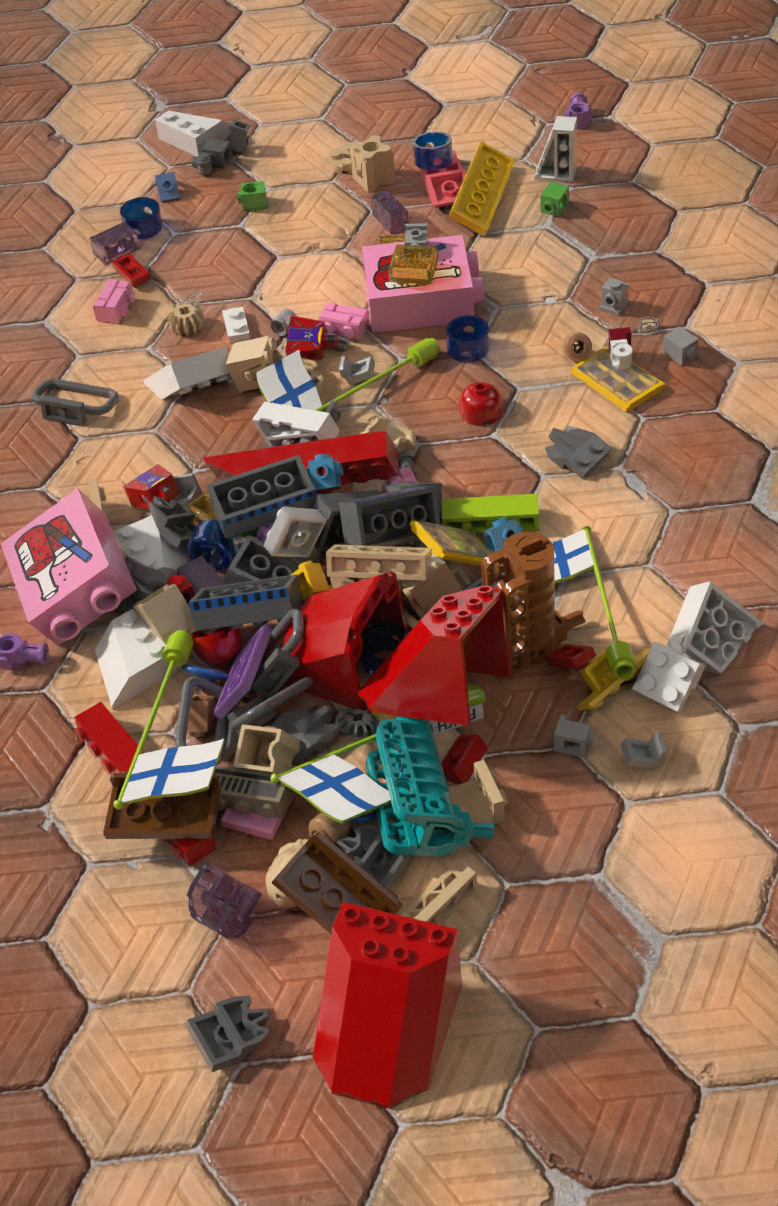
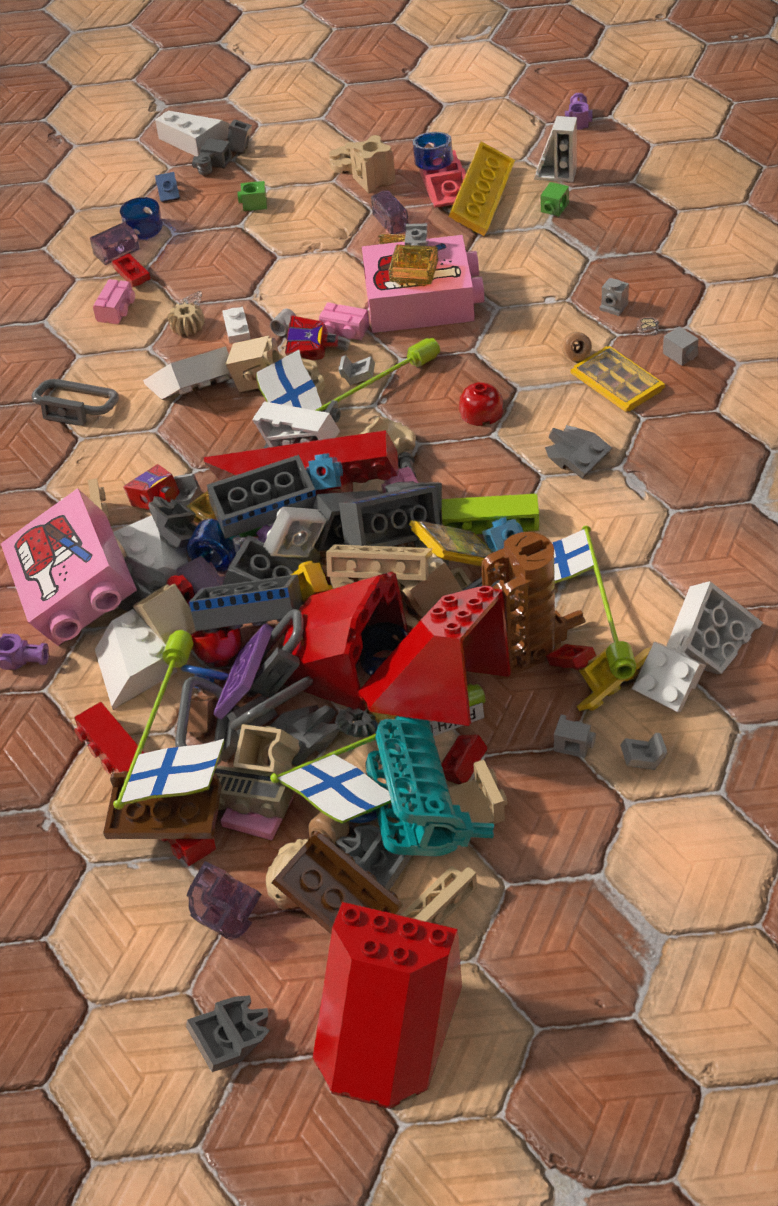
(461, 341): clear blue piece -> none
(620, 347): white leg -> none

